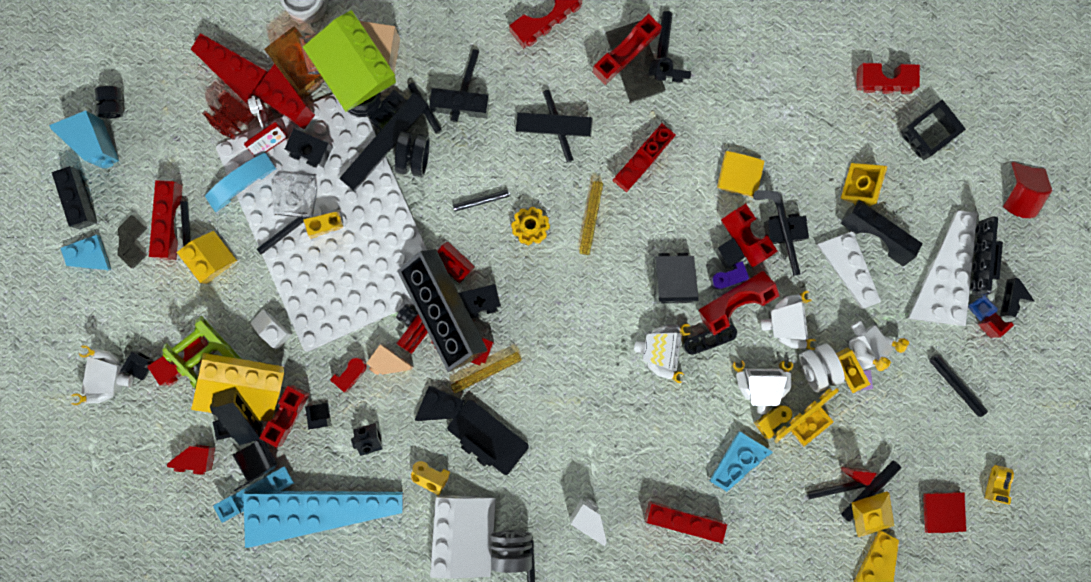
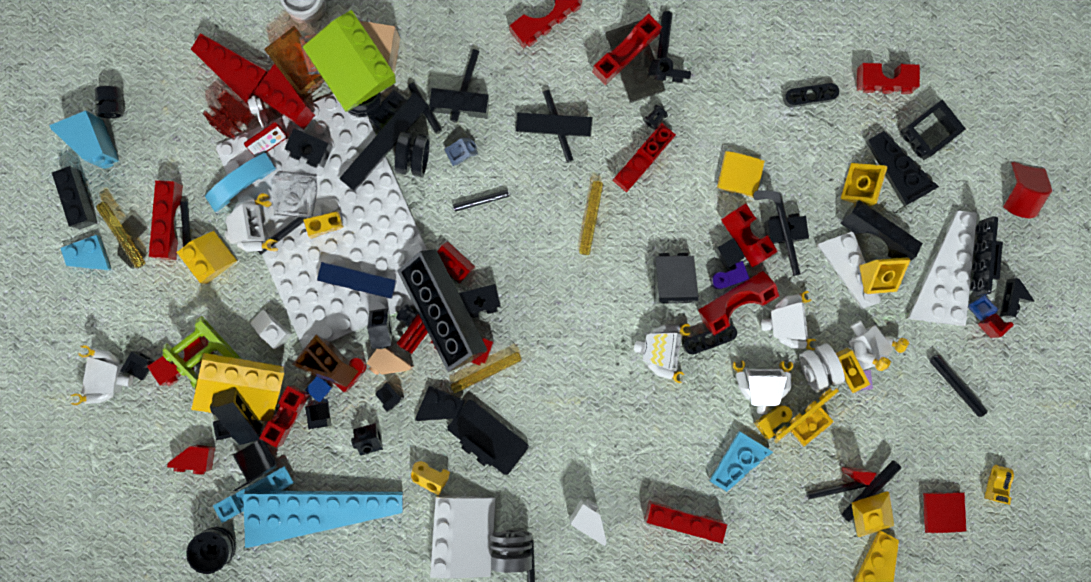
(121, 235): none -> clear yellow axle
(200, 554): none -> black wheel
(245, 225): none -> white torso
(318, 389): none -> blue tile
(326, 362): none -> reddish brown wedge
(356, 280): none -> dark blue tile
(380, 328): none -> black brick
(389, 396): none -> black panel
(461, 150): none -> sand blue bracket
(534, 217): yellow plant -> none
(658, 110): none -> black bush
(815, 88): none -> black beam
(883, 275): none -> yellow slope
(904, 176): none -> black wing

